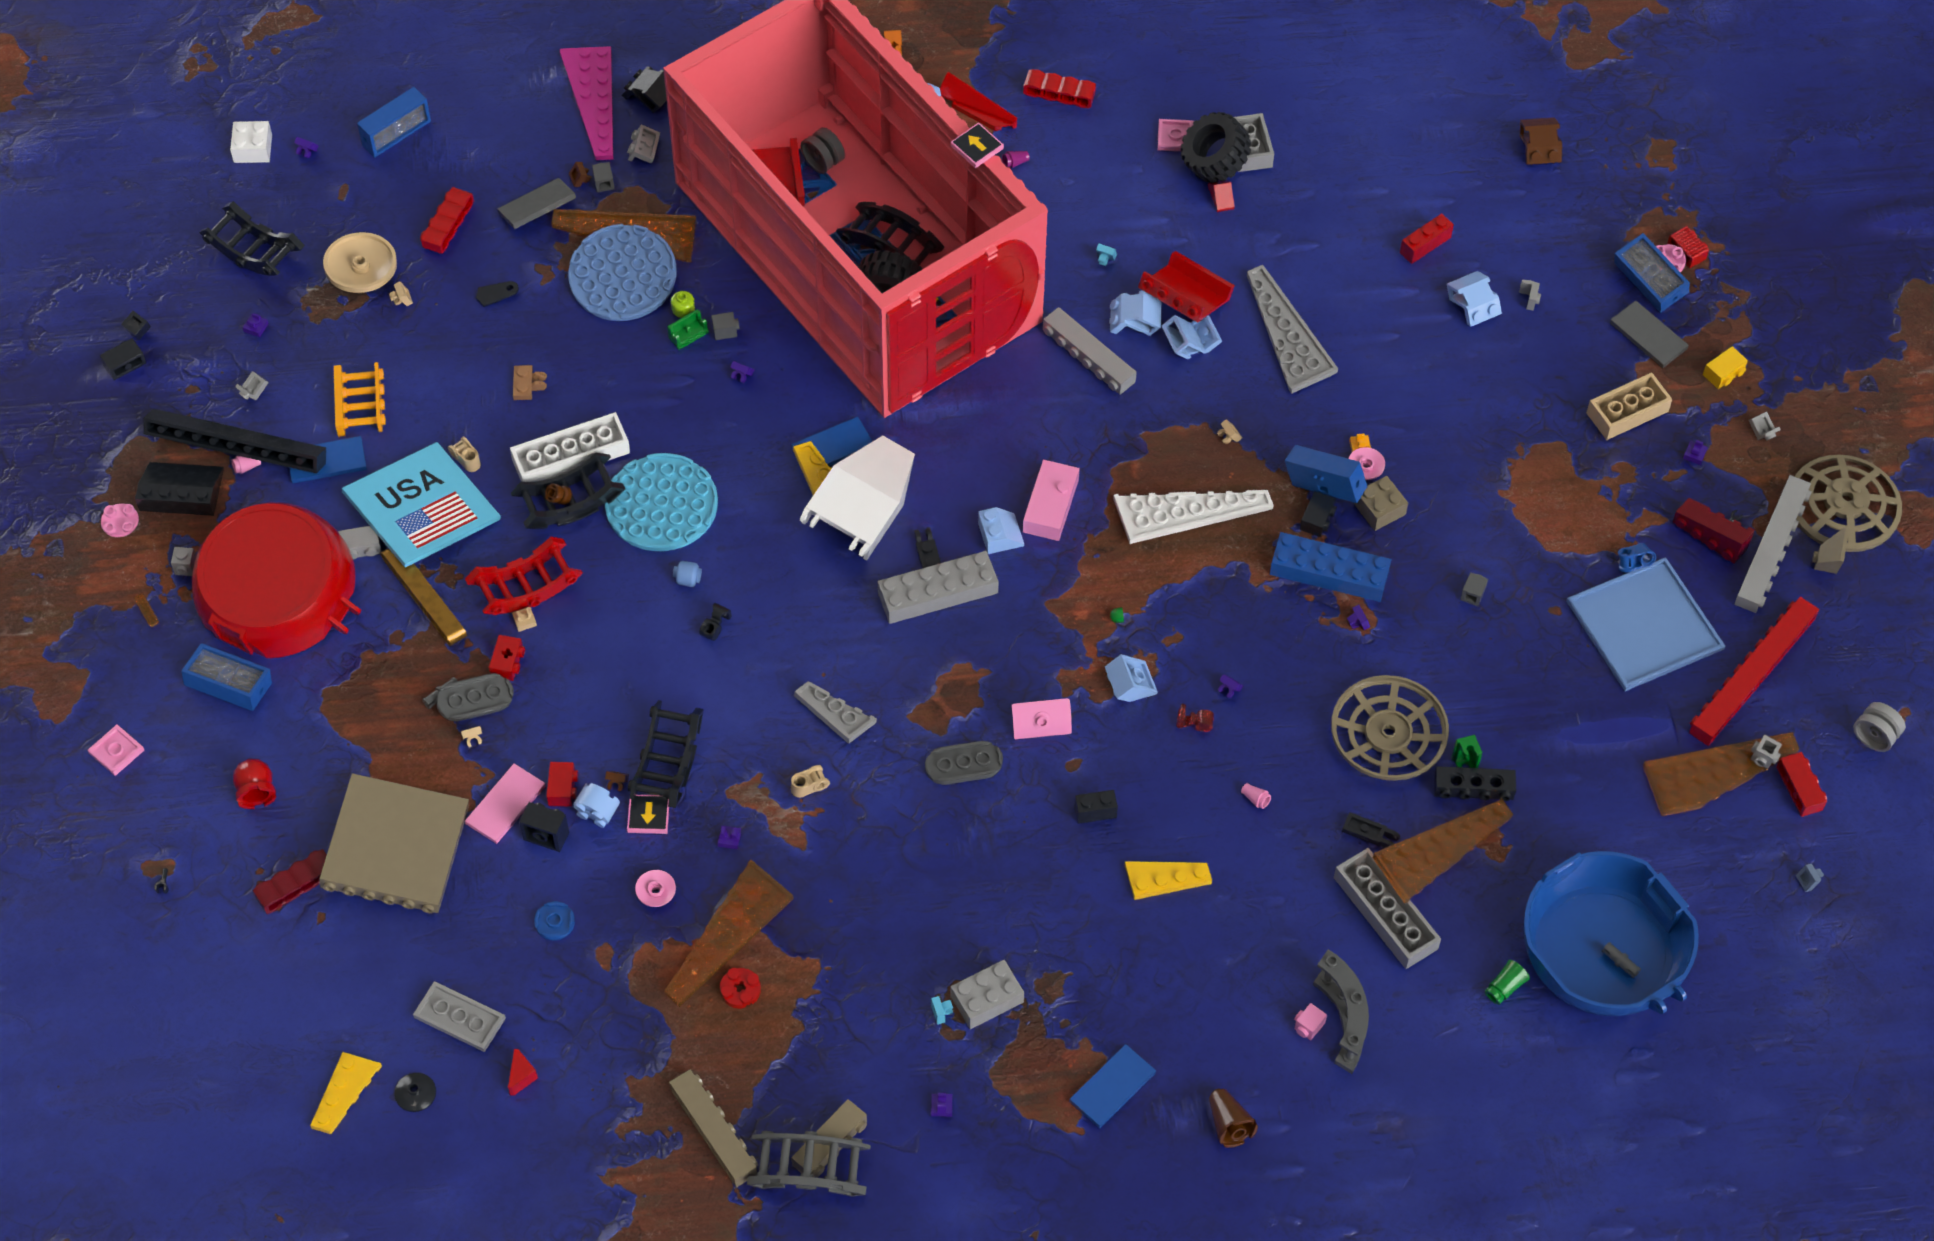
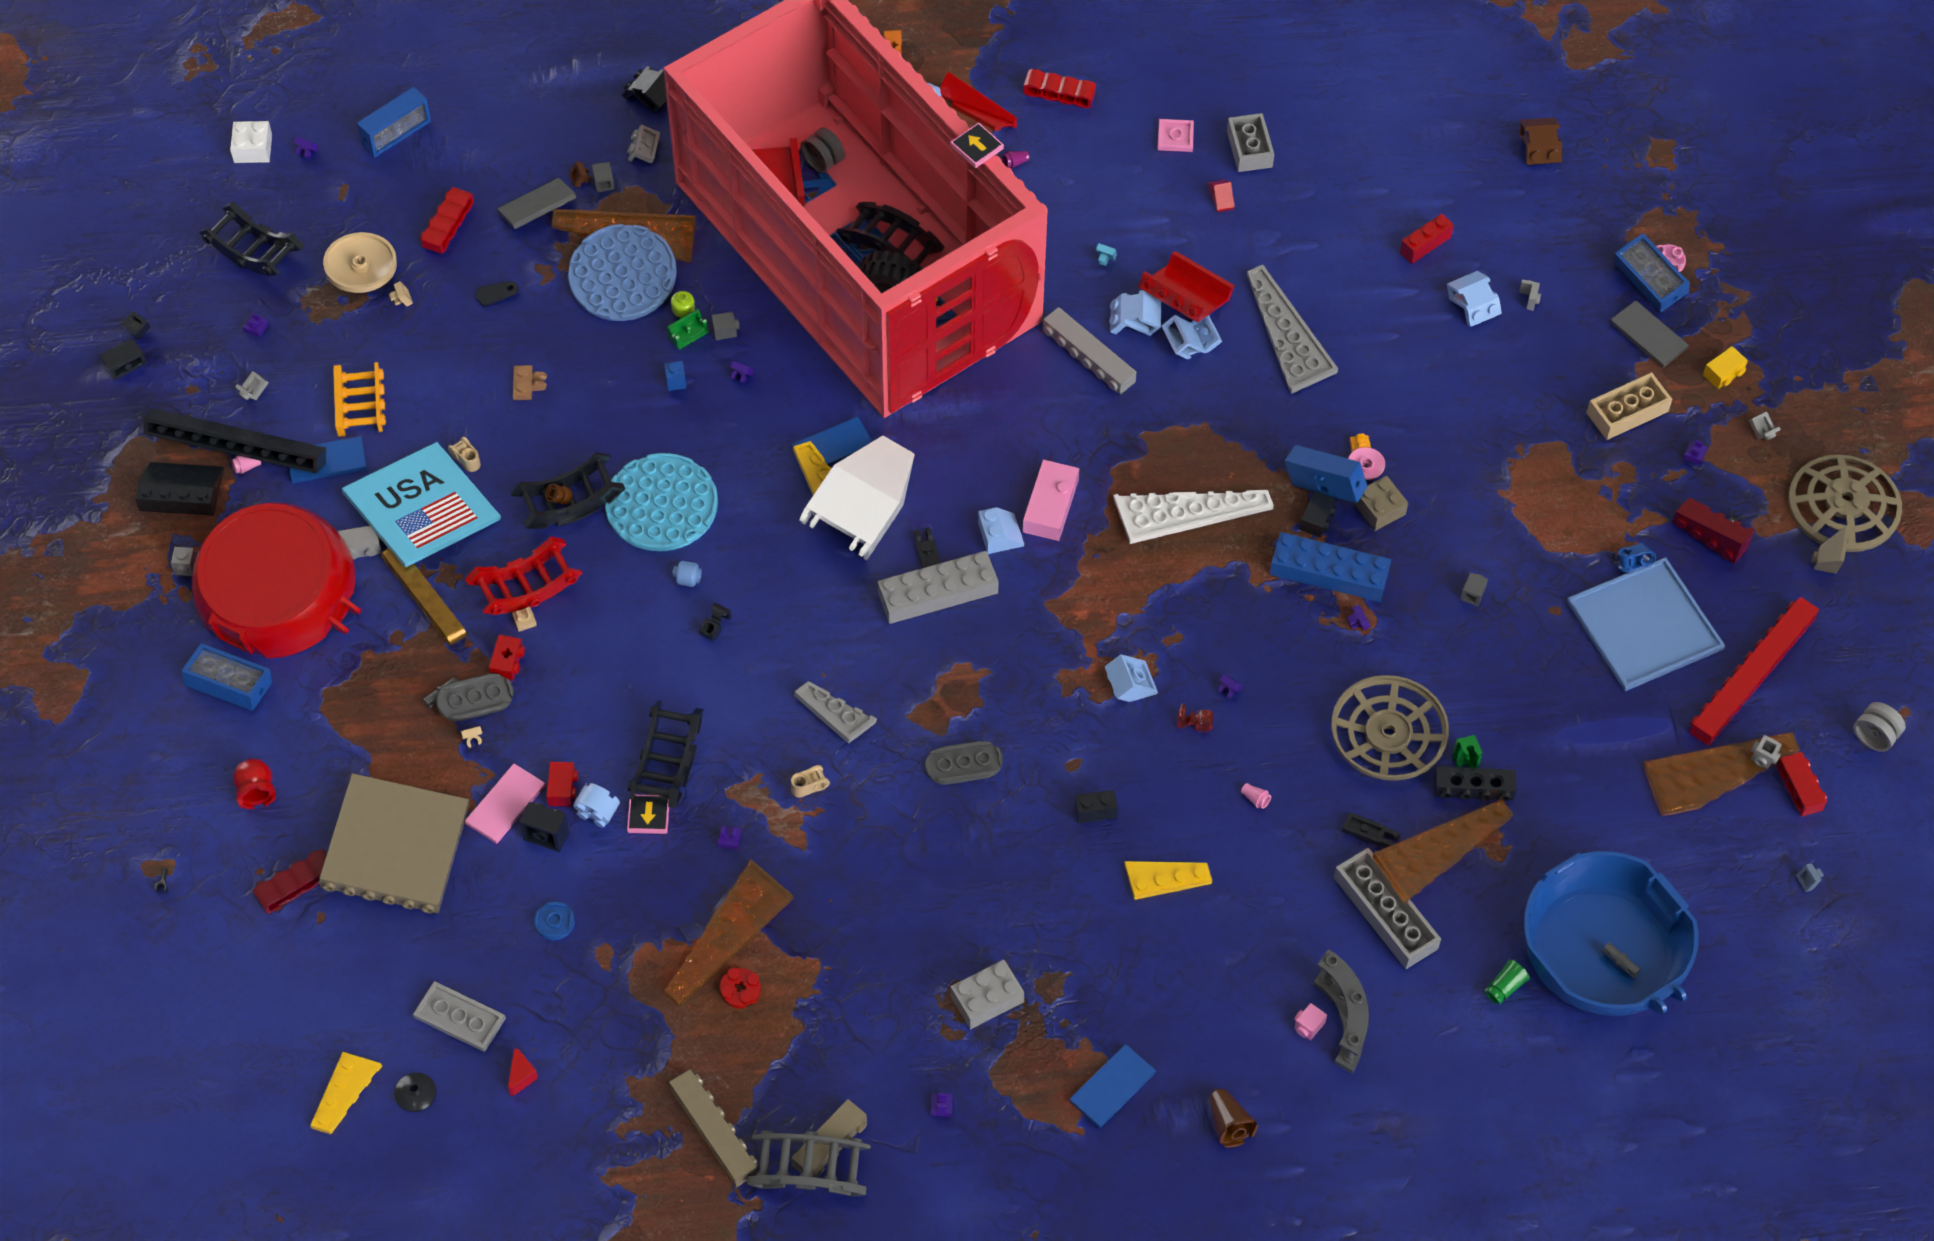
(115, 750): bright pink tile -> none
(119, 520): bright pink dish -> none
(146, 610): clear orange axle -> none
(569, 448): white brick -> none
(591, 83): dark pink wing -> none
(616, 777): reddish brown tile -> none
(653, 881): bright pink dish -> none
(675, 375): none -> blue brick
(941, 1009): medium azure tile -> none
(1041, 718): bright pink shield -> none
(1117, 615): green hinge -> none
(1204, 135): black tyre -> none
(1230, 431): tan tile -> none
(1692, 246): red brick -> none
(1772, 544): light grey brick -> none

